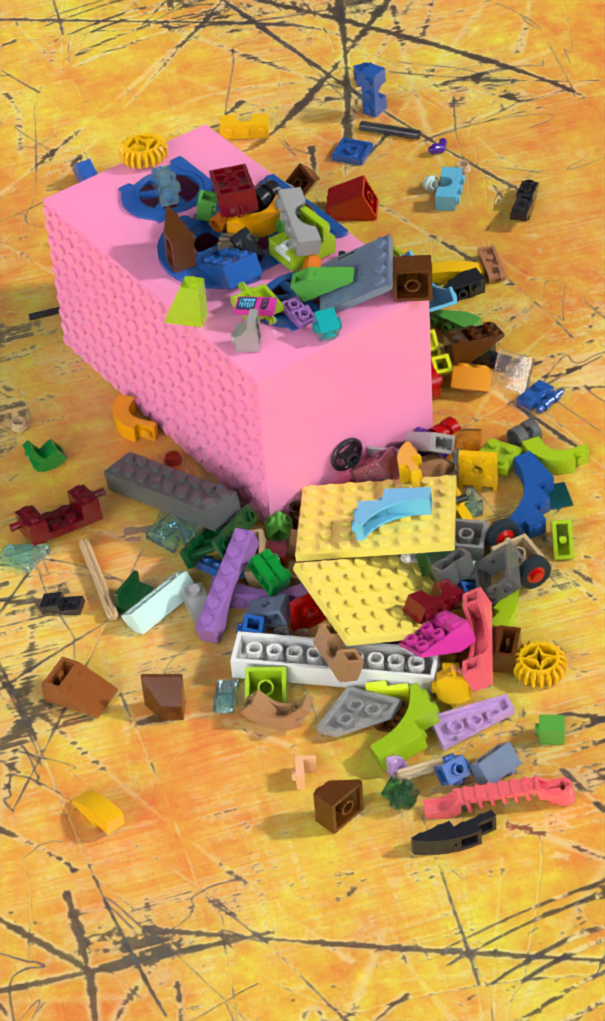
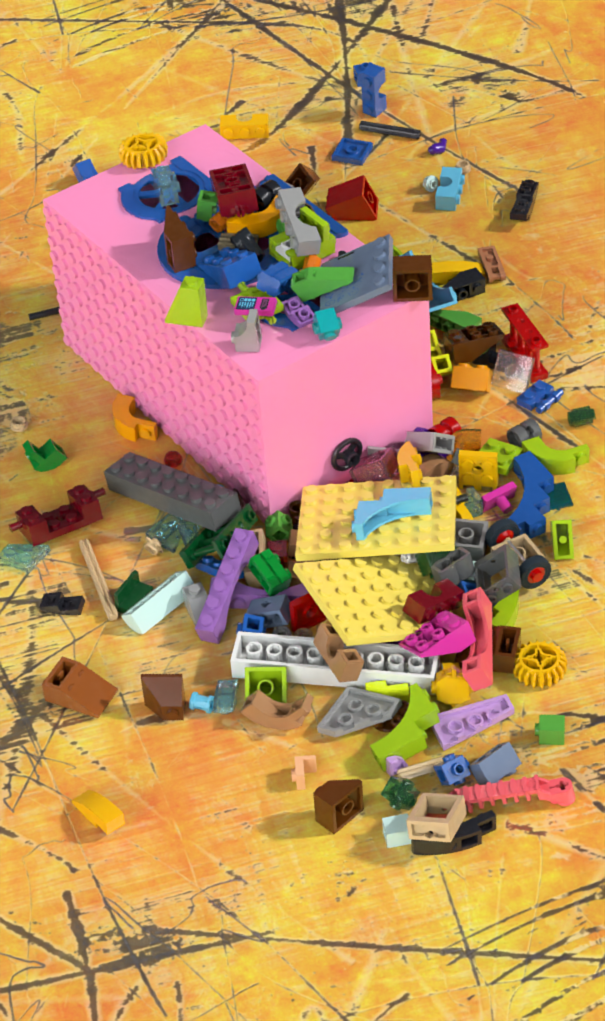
(153, 546): none -> tan plate
(201, 702): none -> medium azure bush
(275, 278): none -> blue brick
(396, 830): none -> light aqua brick
(442, 828): none -> tan window
(500, 497): none -> dark pink tile
(525, 339): none -> red fence
(581, 416): none -> clear green brick

